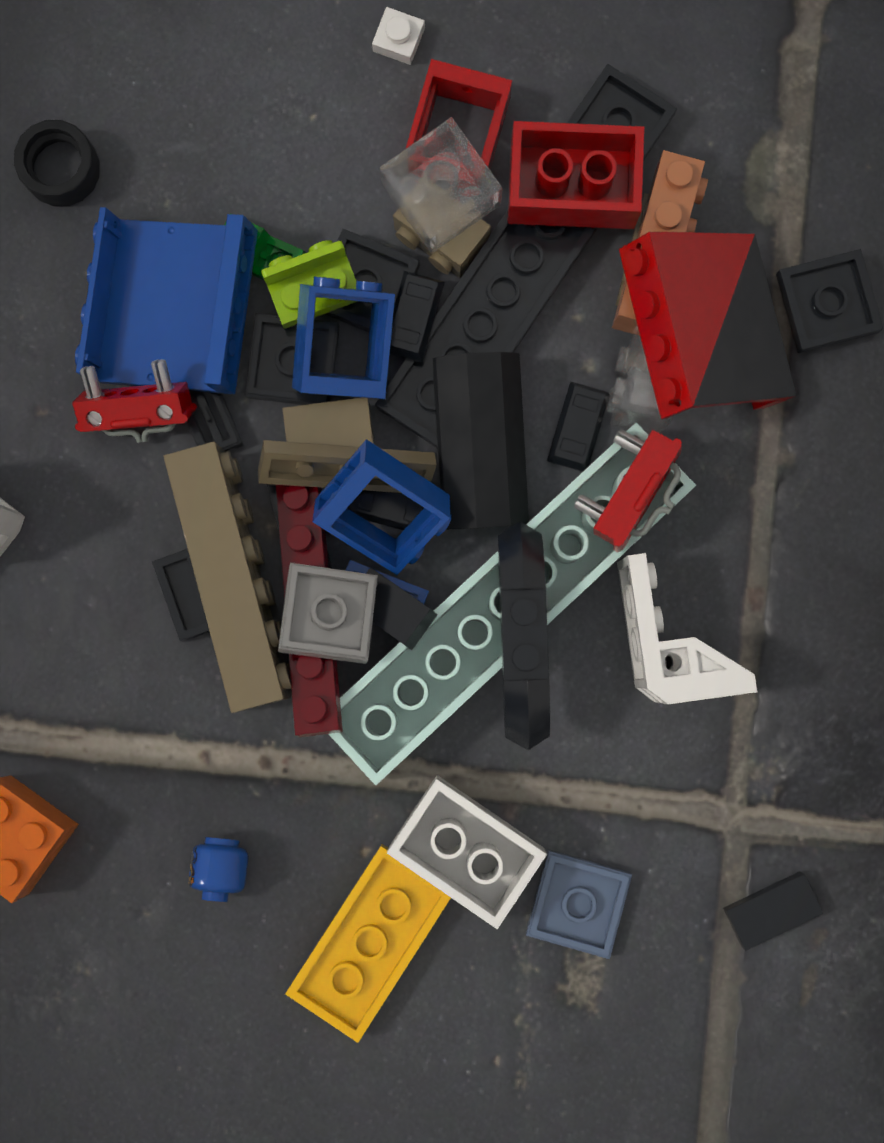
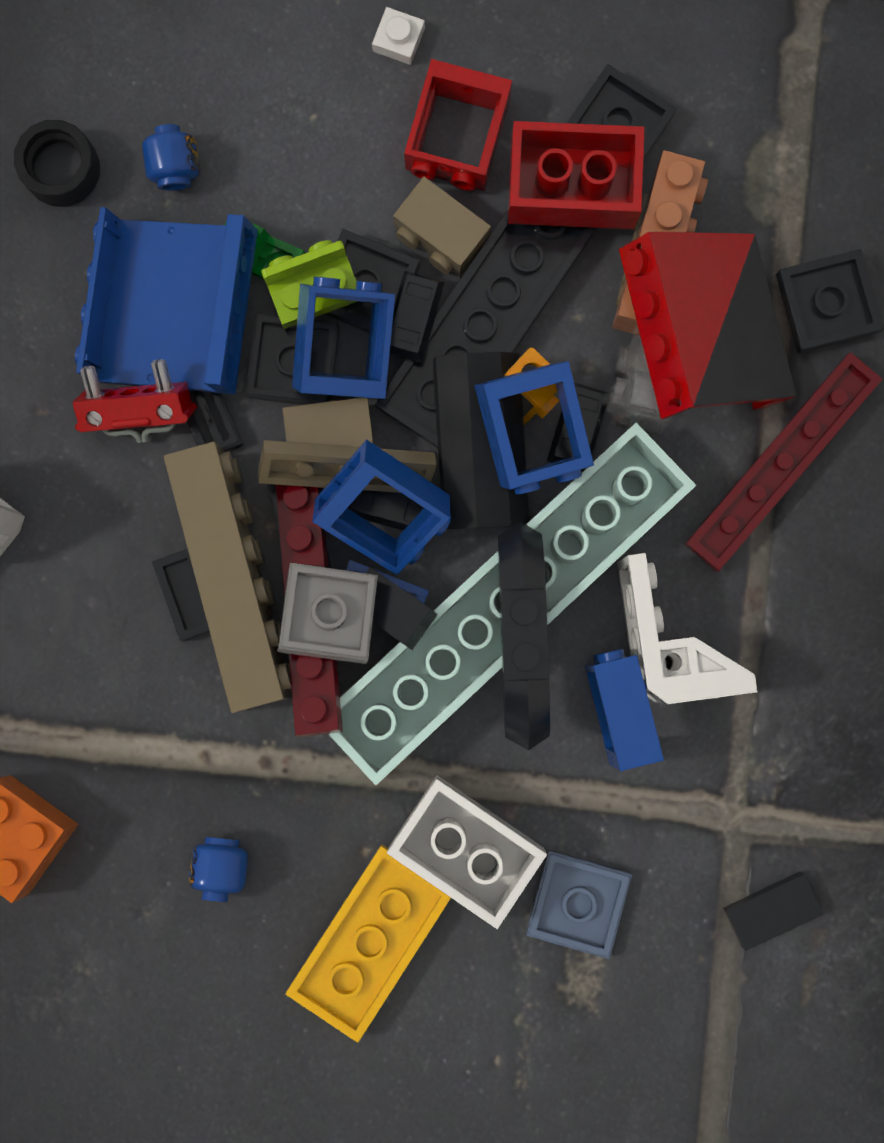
(171, 158): none -> blue head
(441, 185): clear brick -> none
(541, 398): none -> light orange bracket
(563, 470): none -> blue window
(623, 710): none -> blue window
(637, 489): red piece -> none
(783, 462): none -> dark red plate

